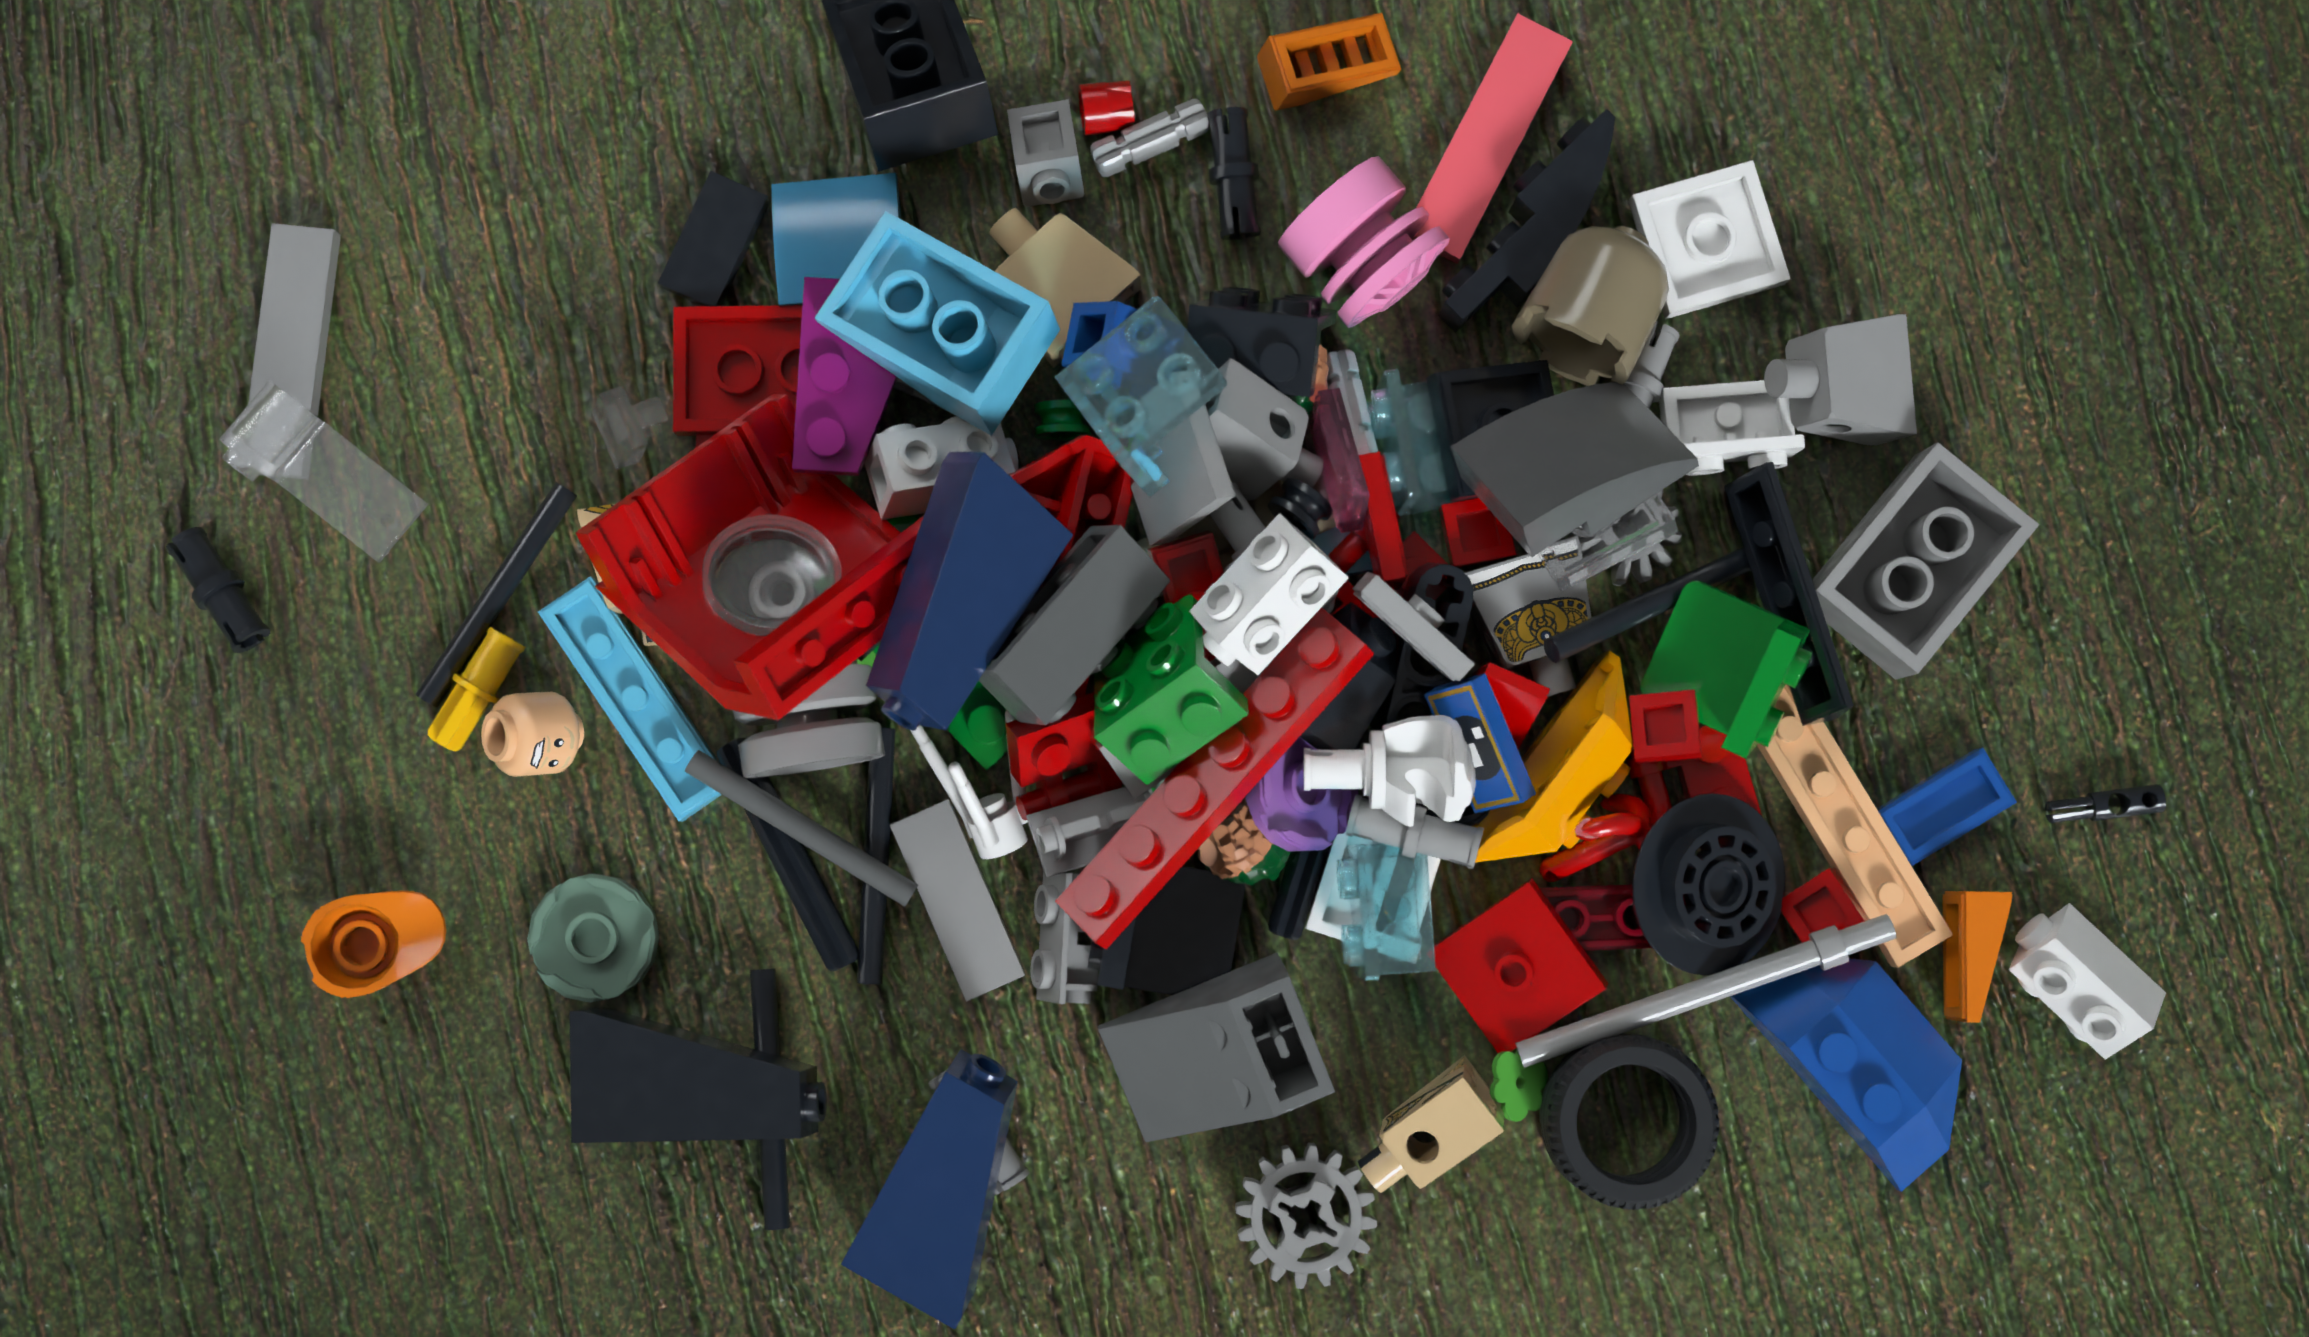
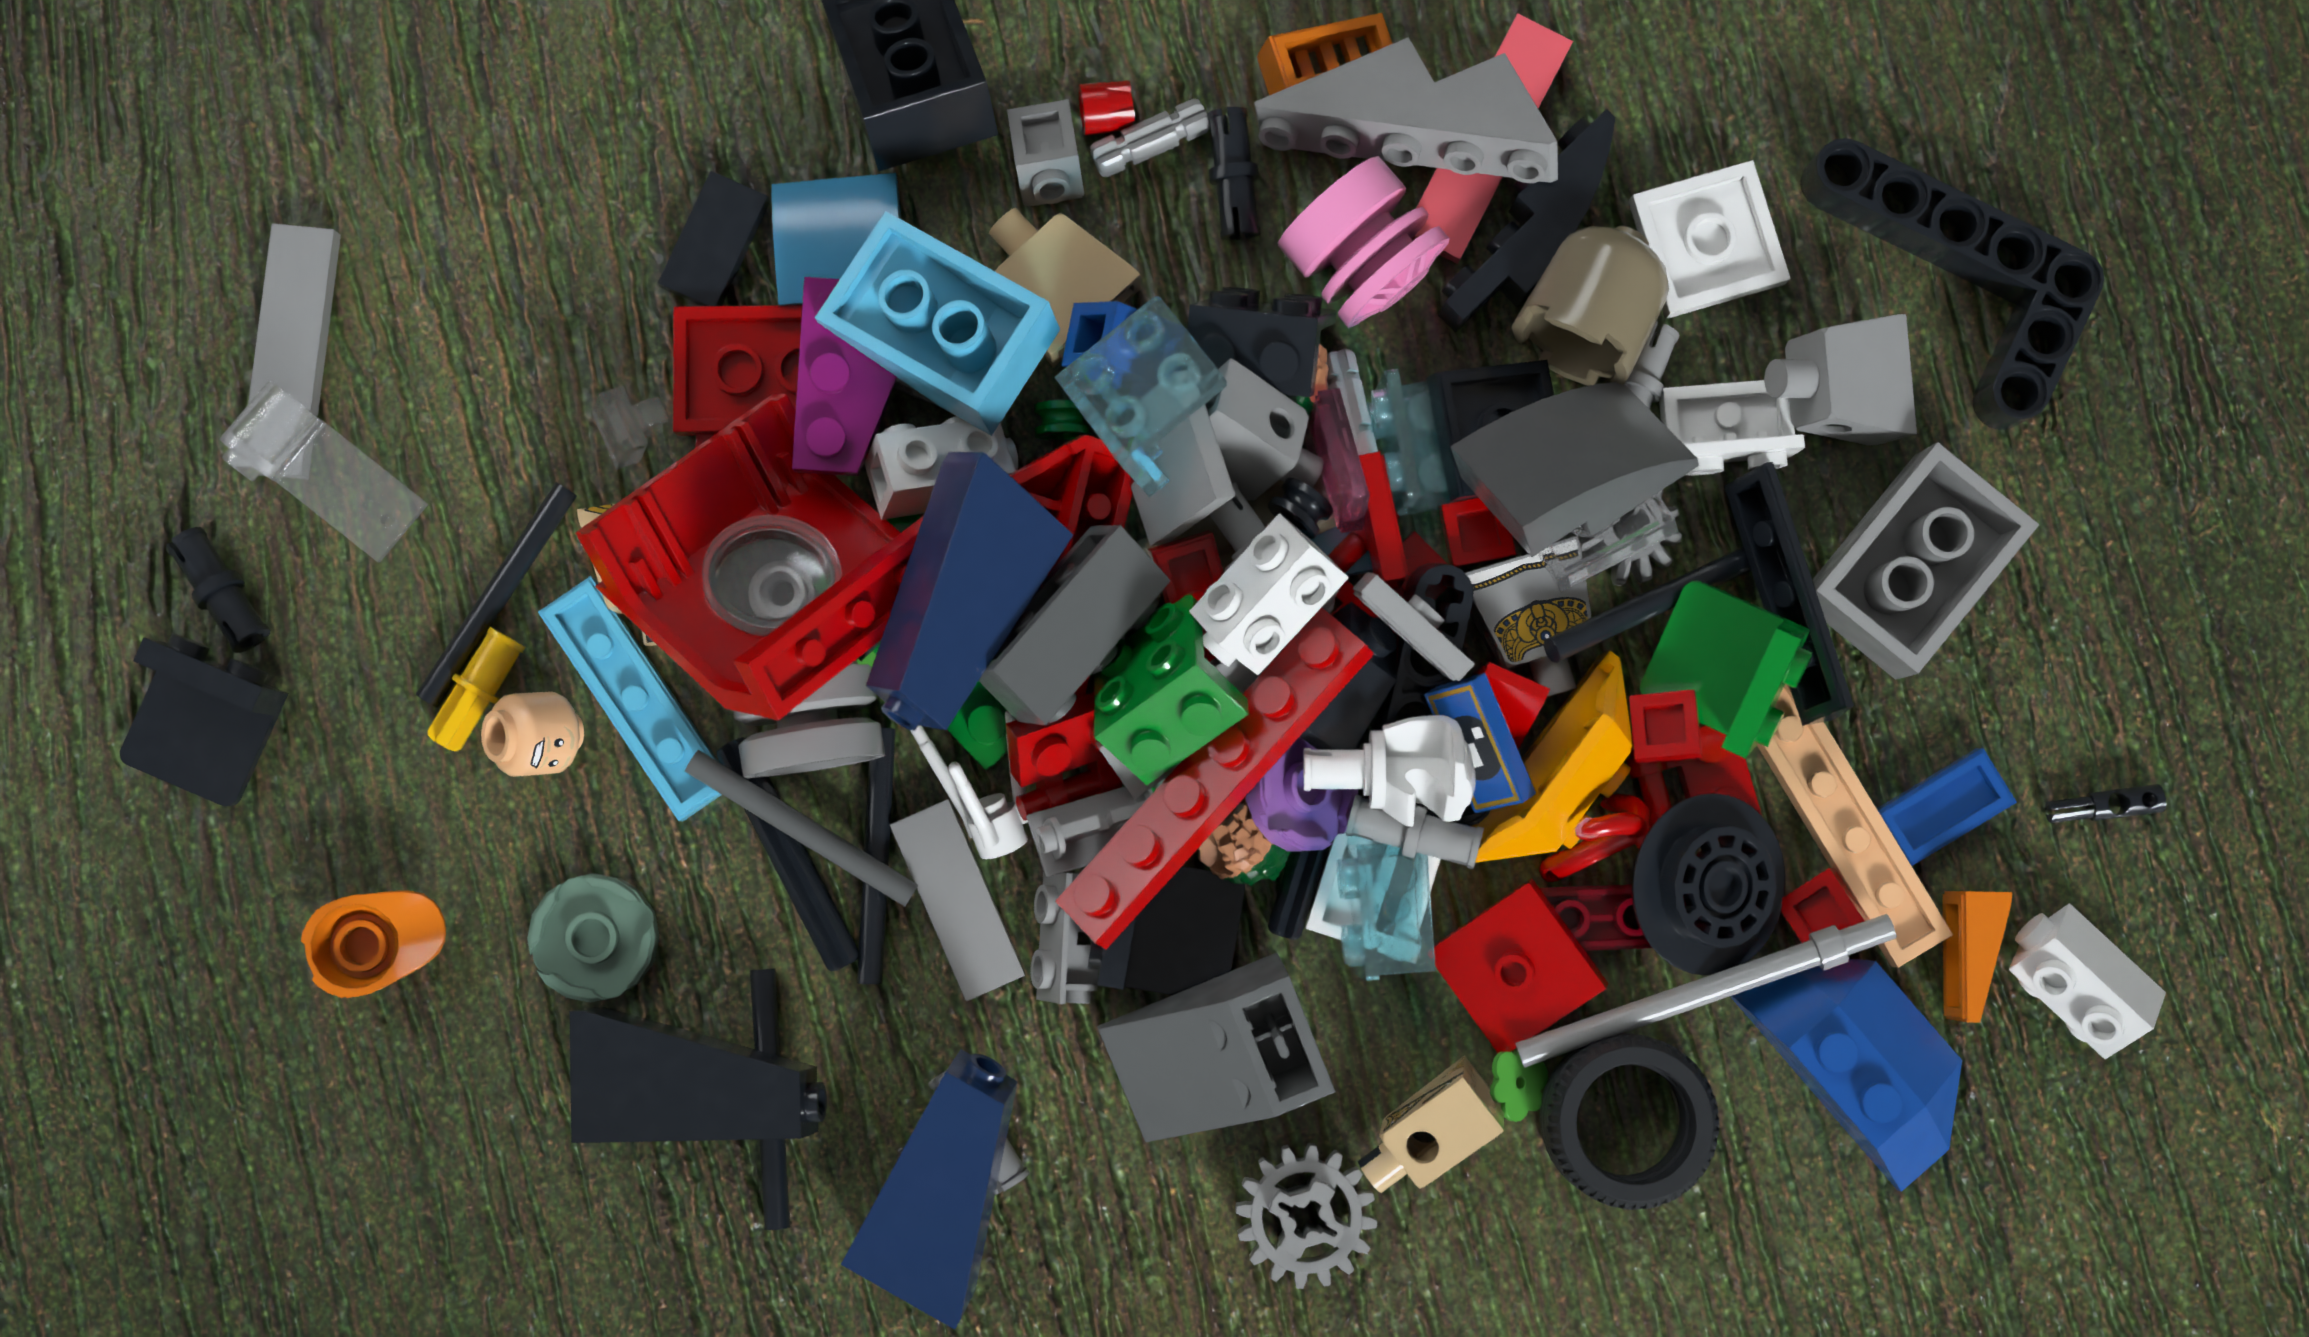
(201, 720): none -> black bracket
(1396, 111): none -> light grey slope
(1974, 260): none -> black beam

